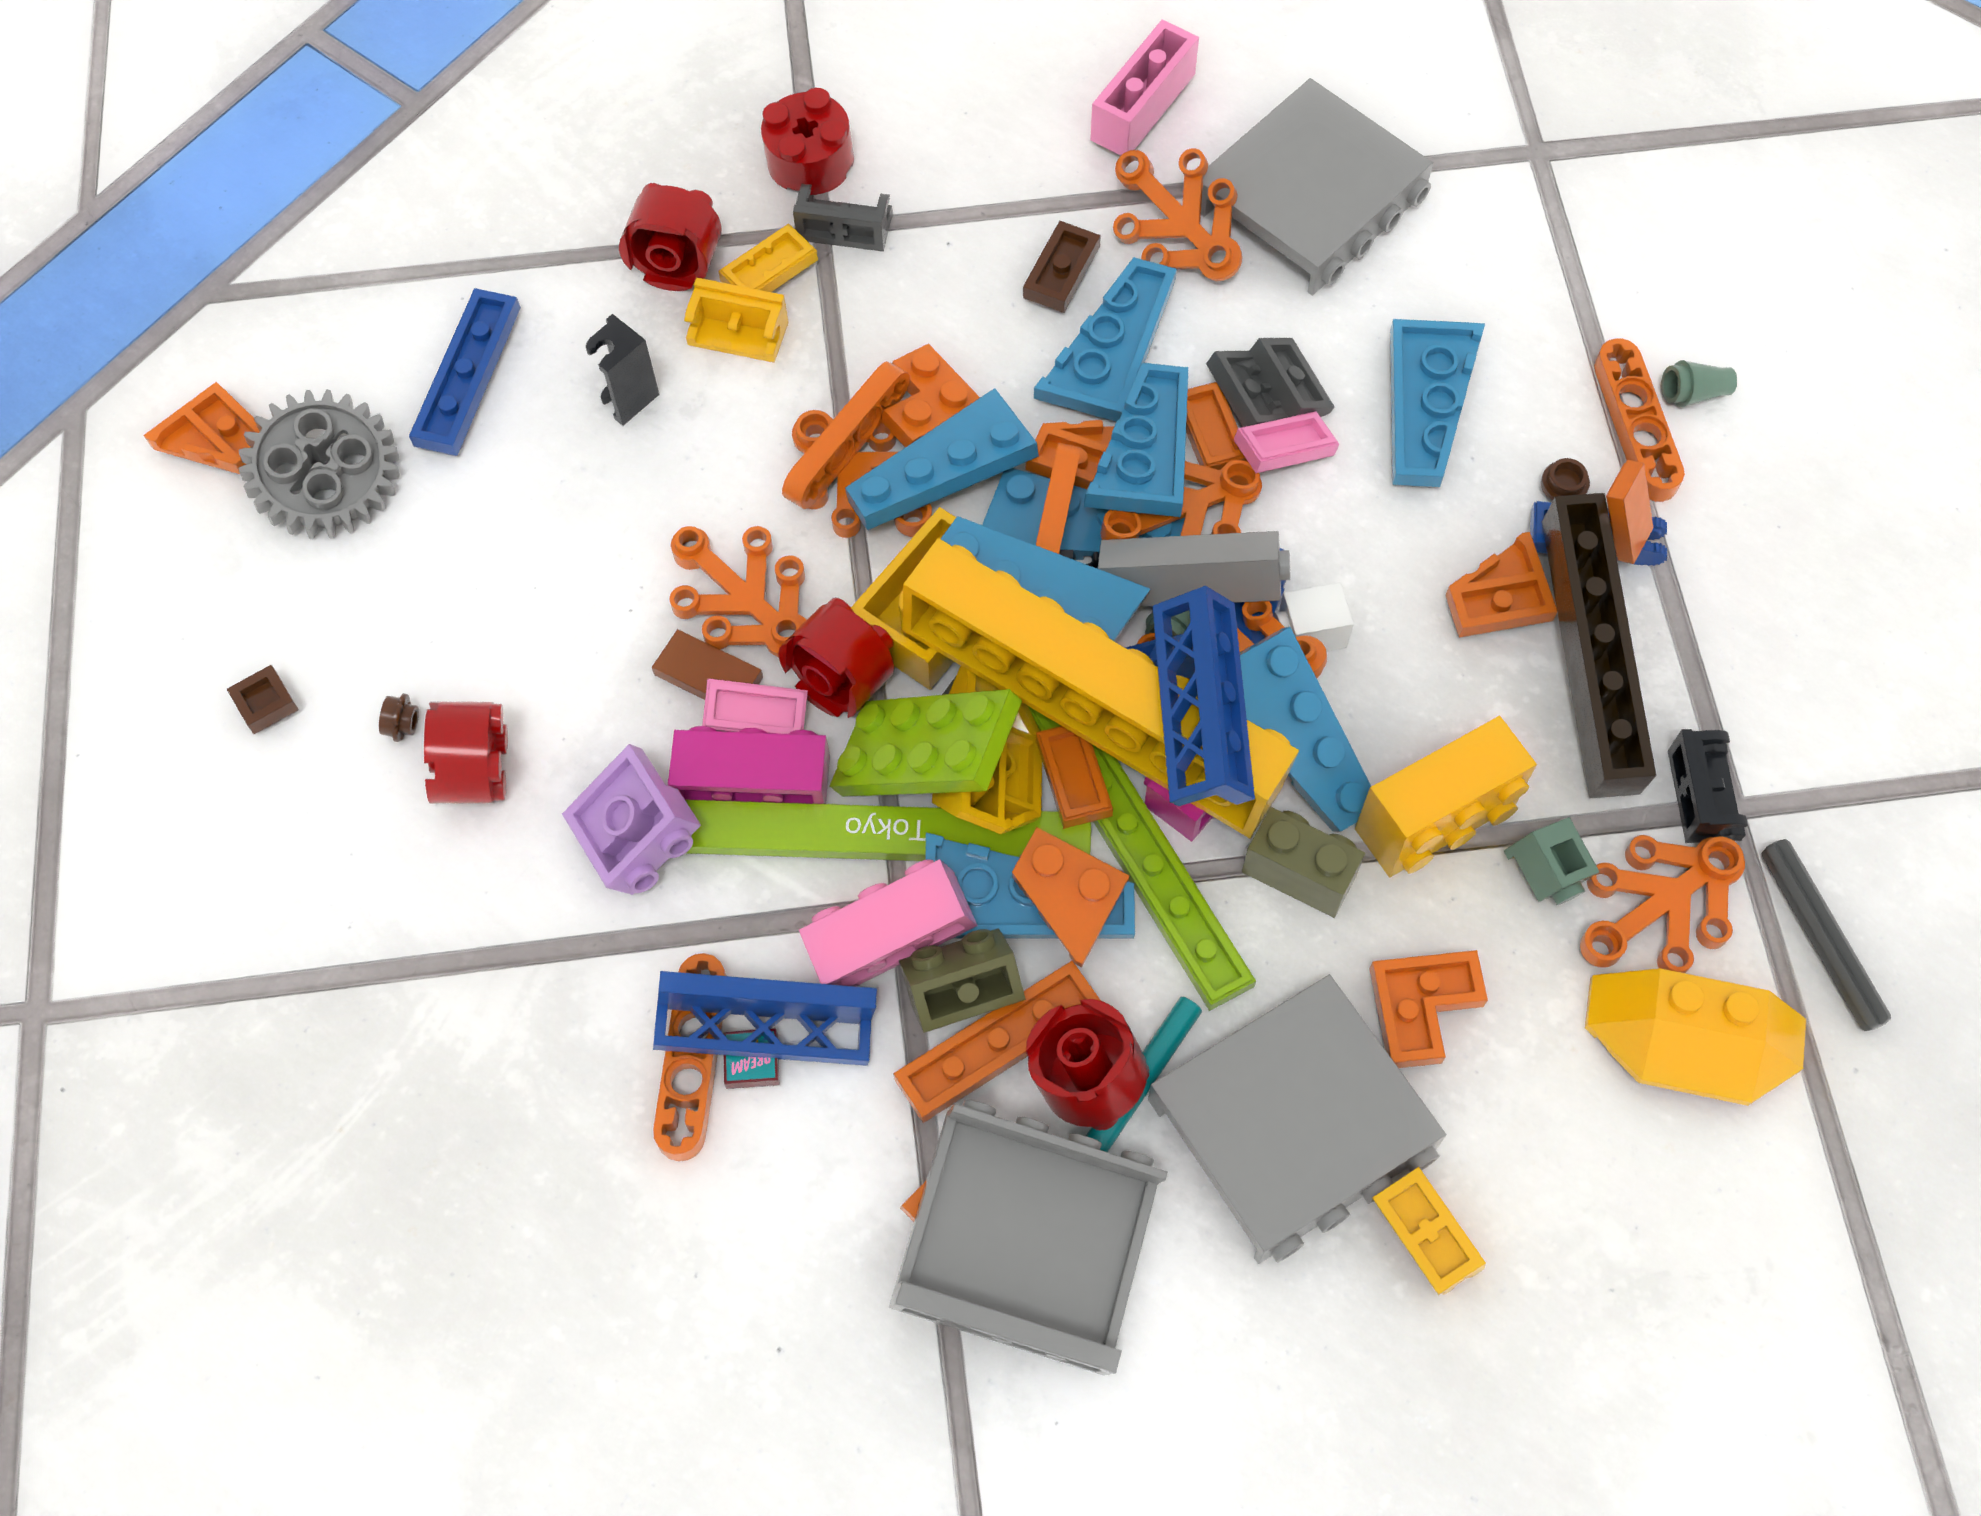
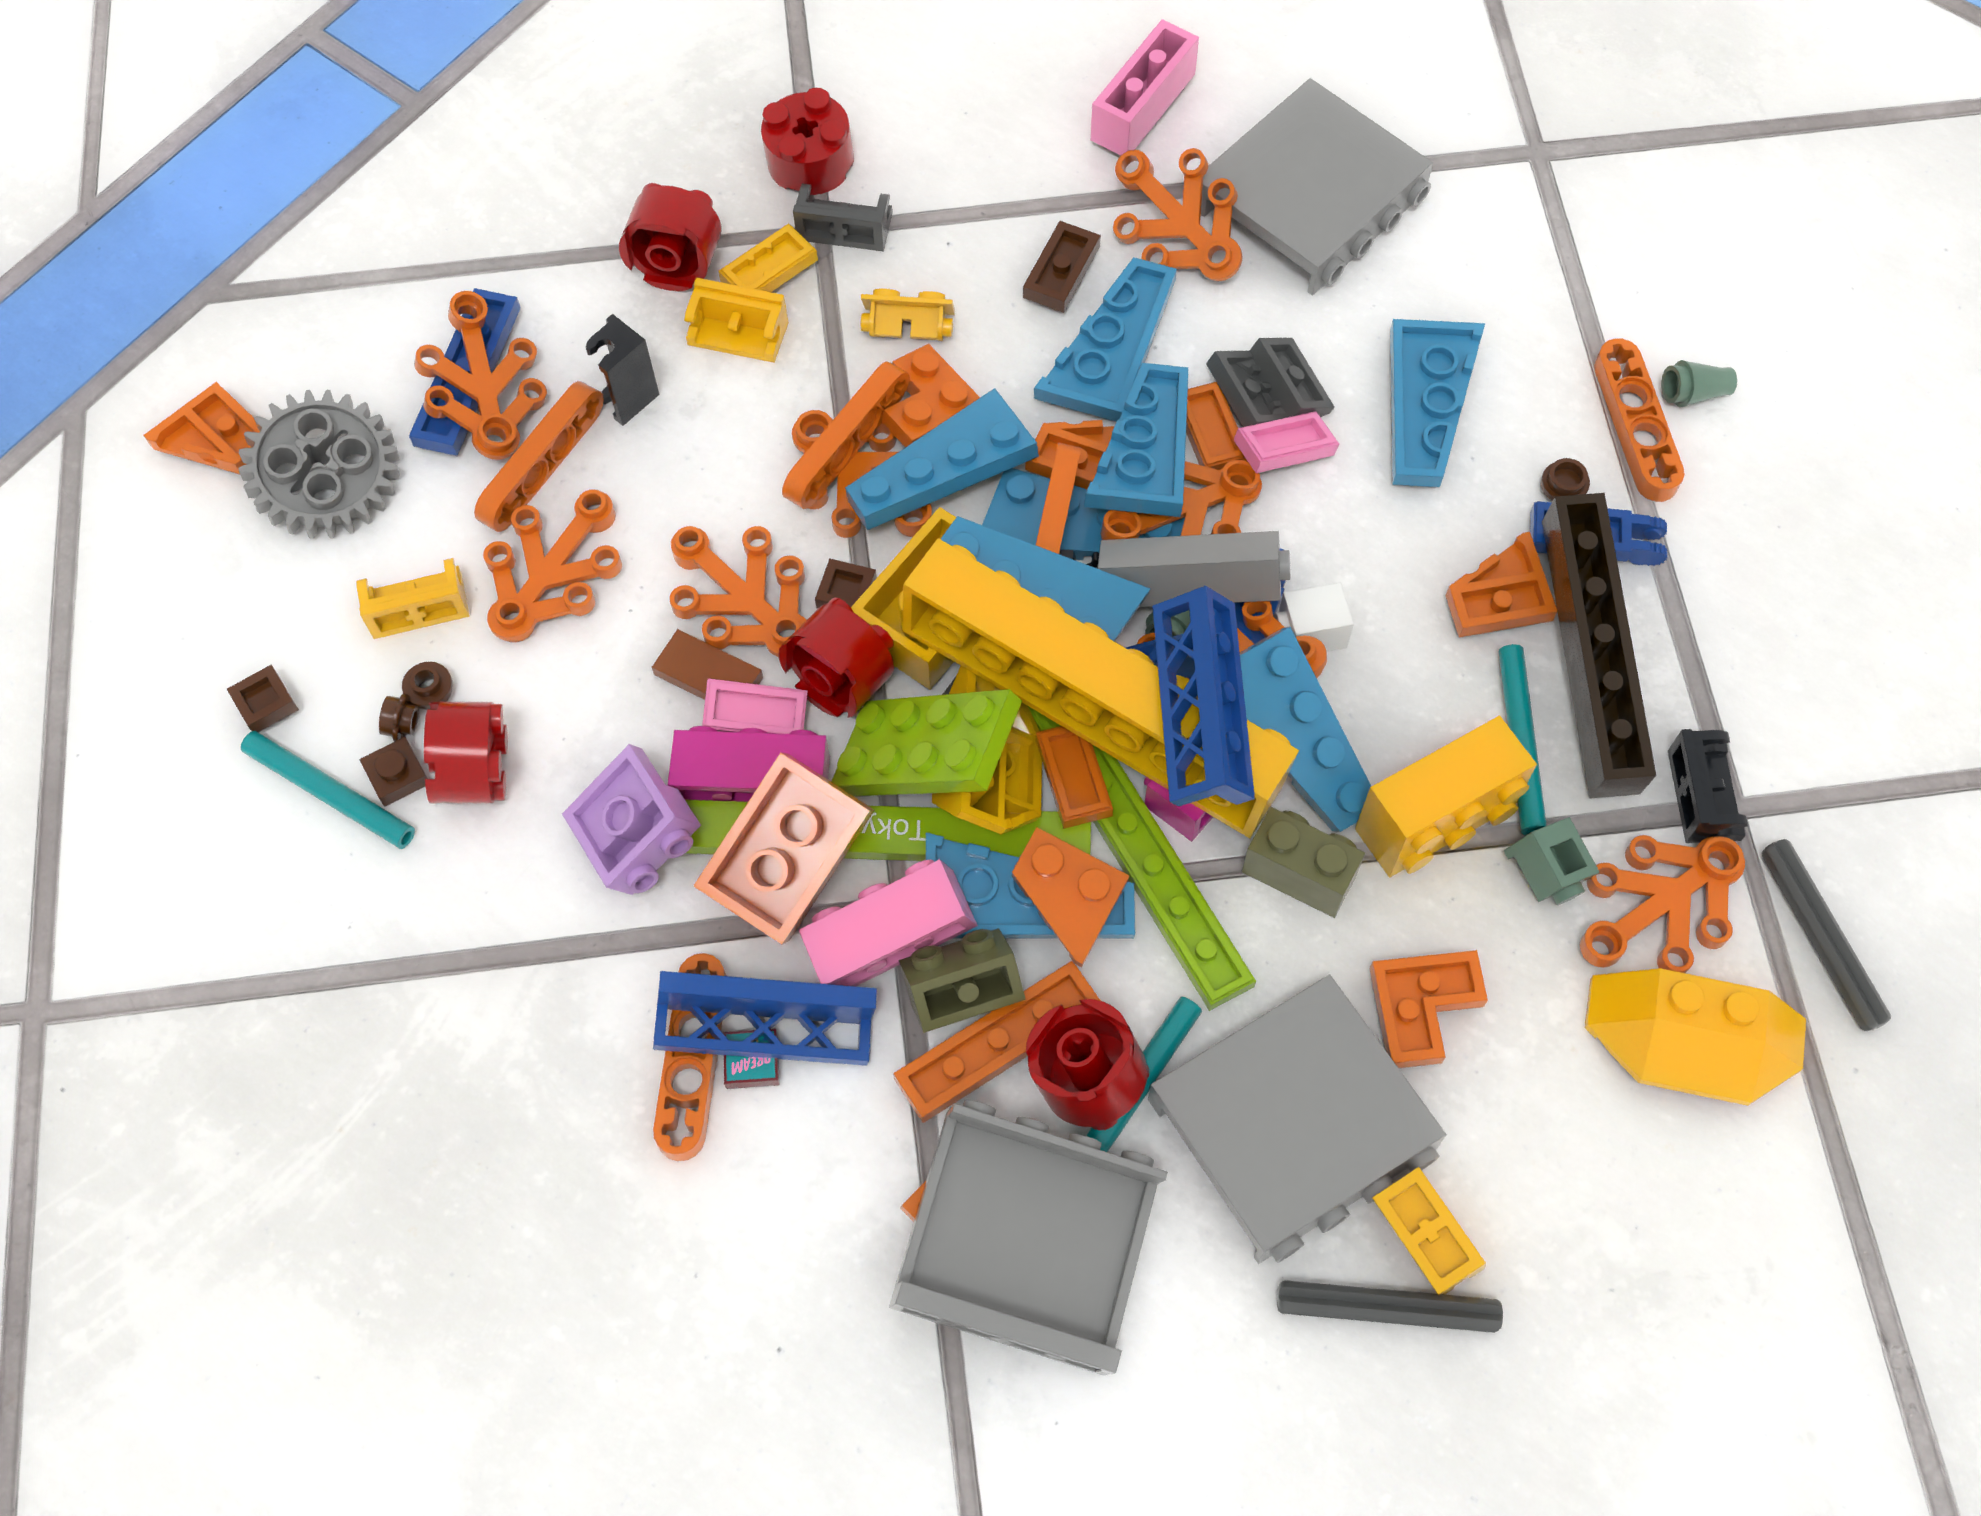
(328, 789): none -> teal piece
(394, 771): none -> reddish brown plate
(413, 602): none -> yellow hinge
(437, 692): none -> reddish brown plate
(481, 383): none -> orange plant
(539, 455): none -> orange beam
(549, 570): none -> orange plant
(783, 848): none -> brick
(844, 582): none -> reddish brown plate
(924, 312): none -> yellow hinge
(1389, 1306): none -> dark grey axle
(1520, 722): none -> teal piece
(1630, 511): orange tile -> none

